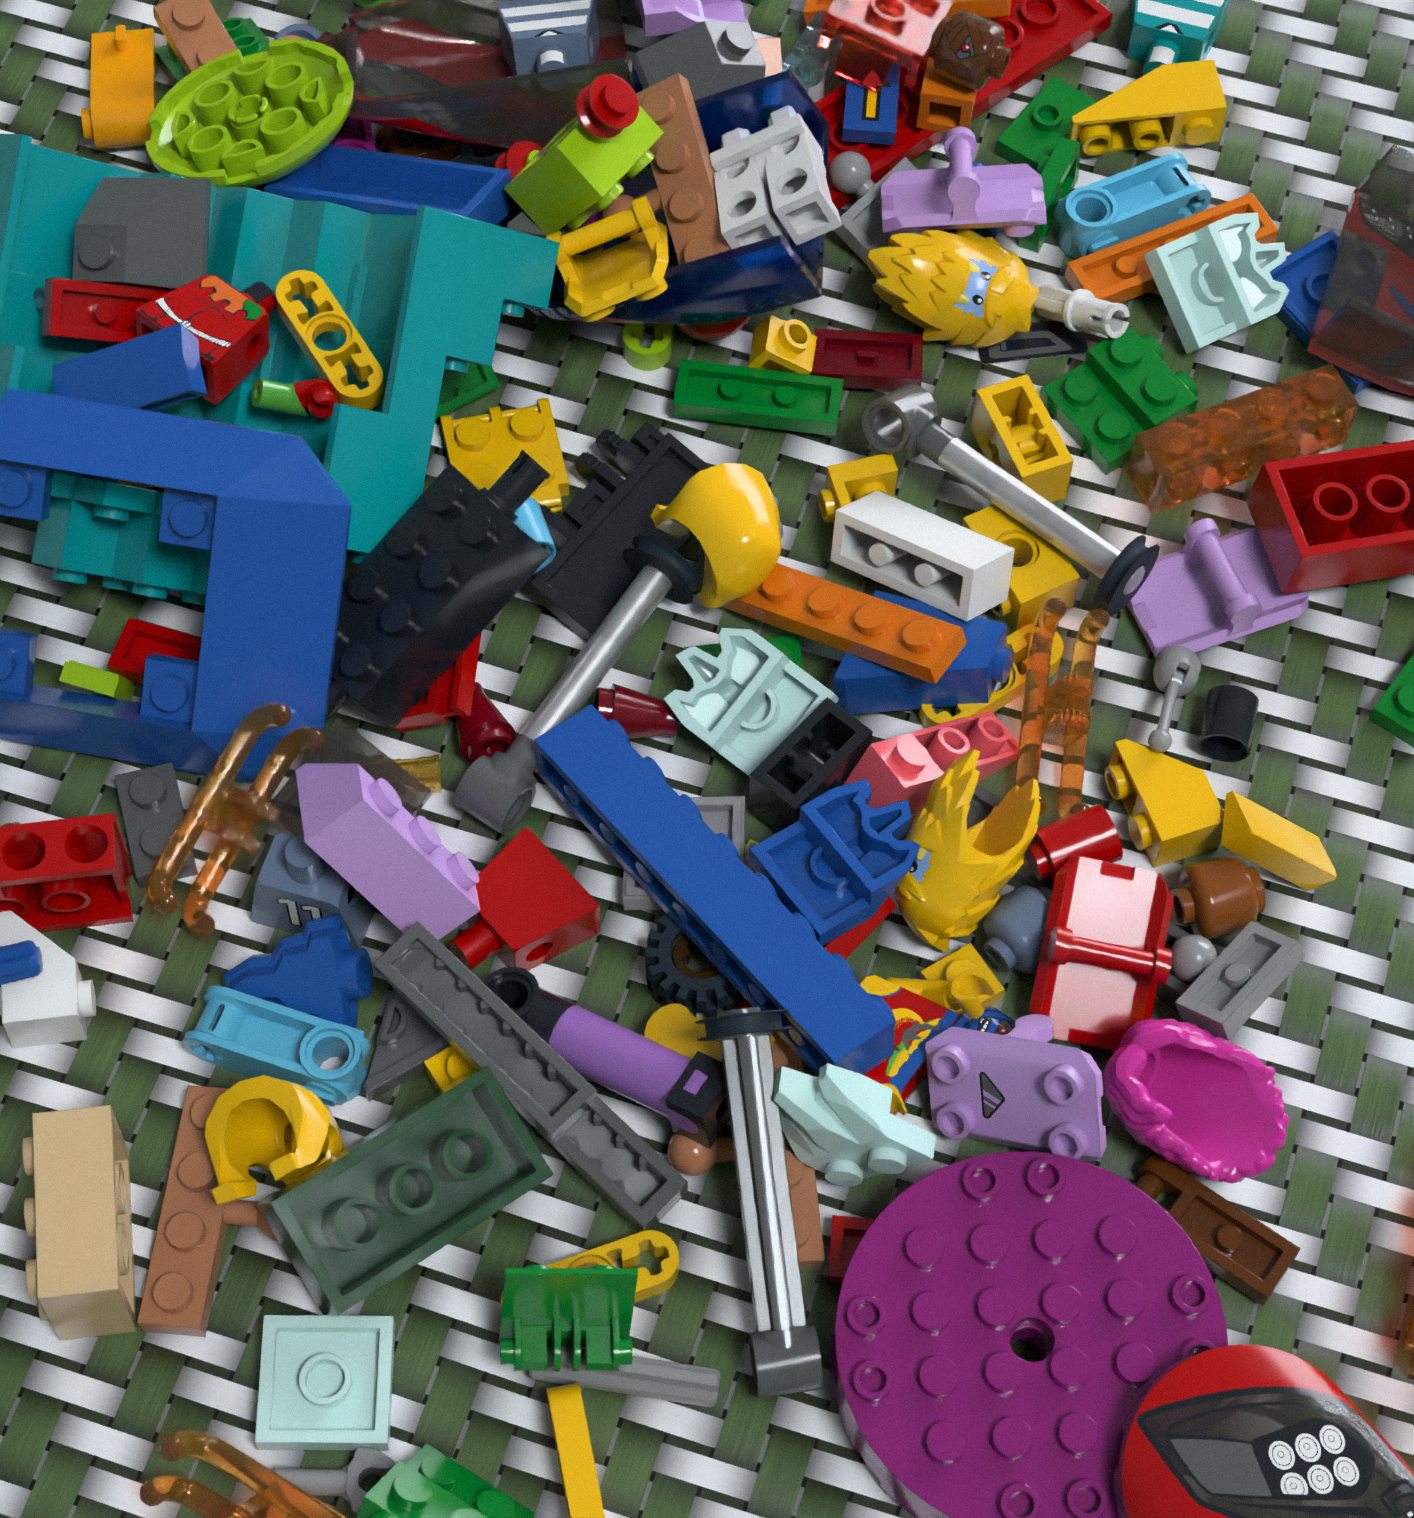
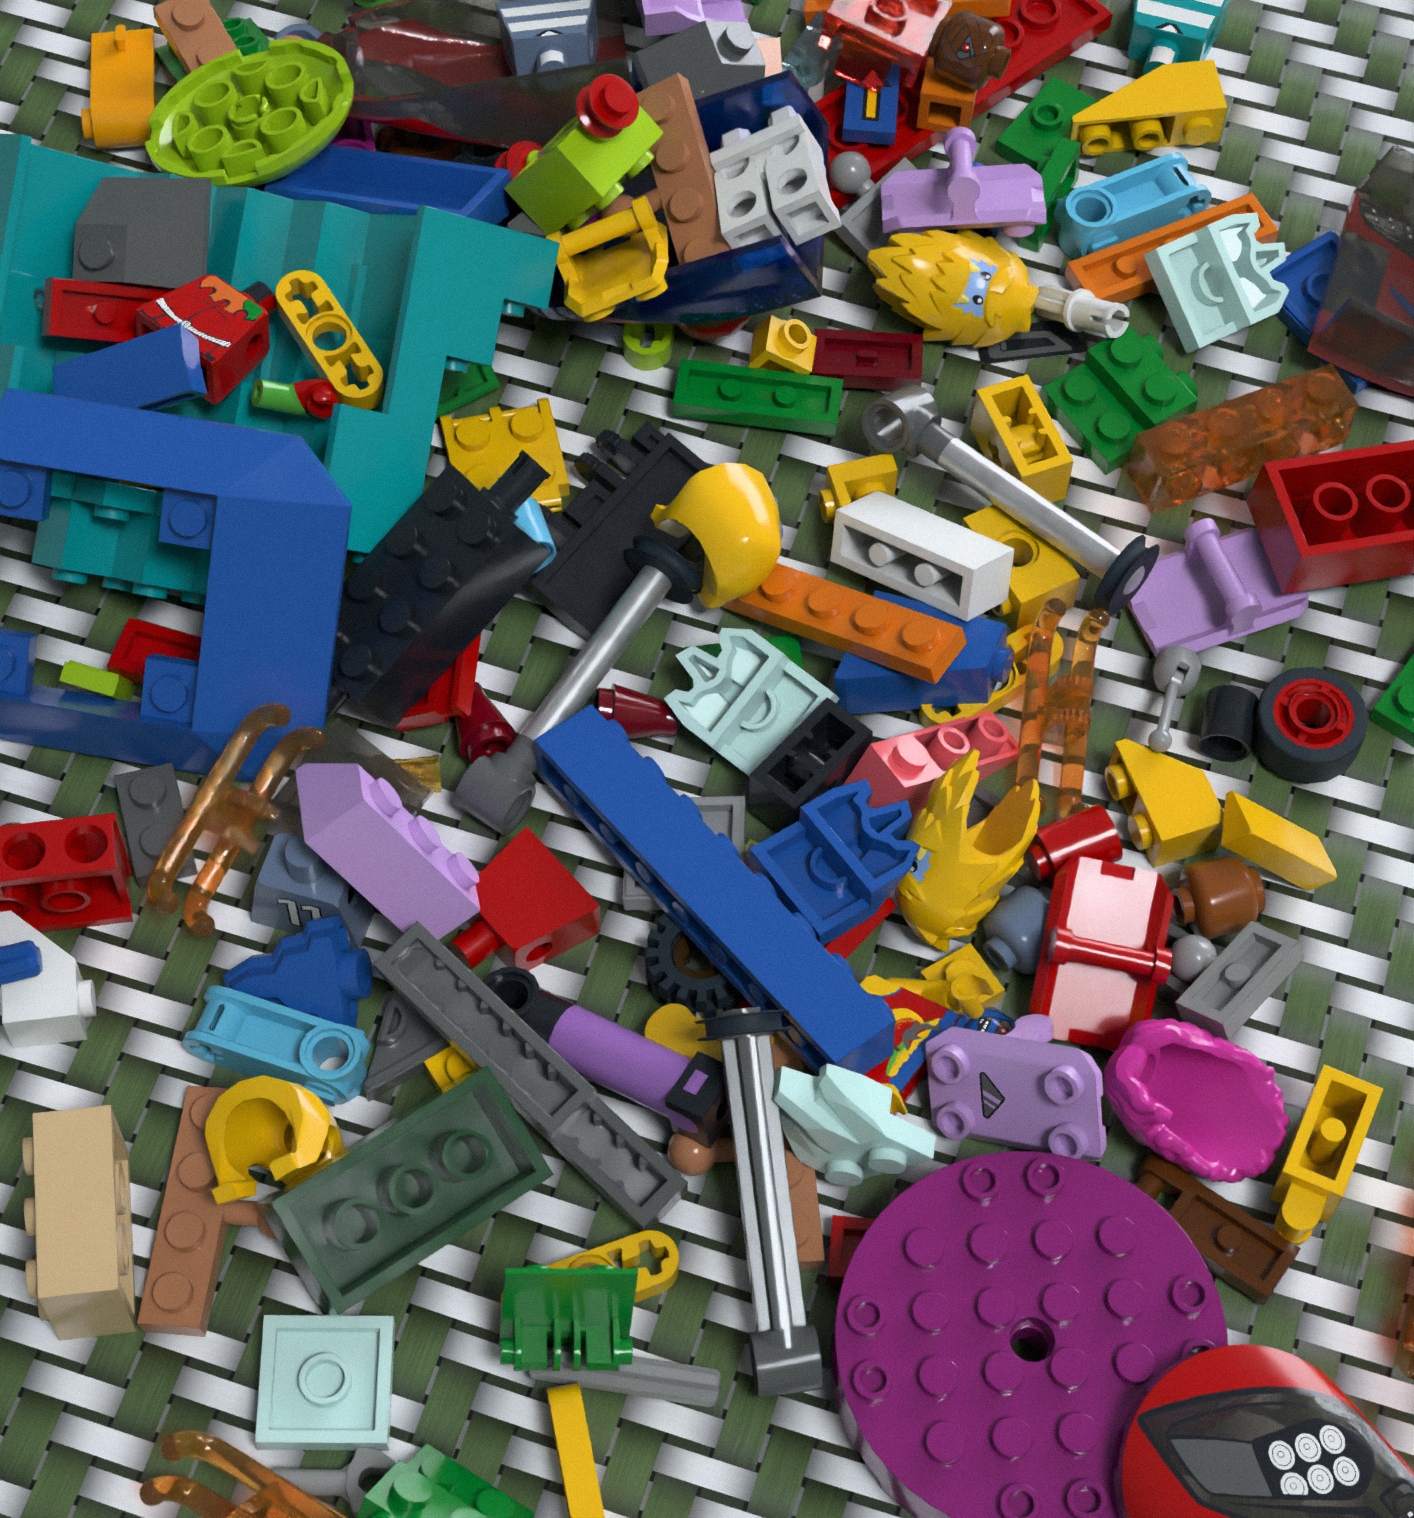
(1316, 698): none -> wheel
(1323, 1152): none -> yellow brick

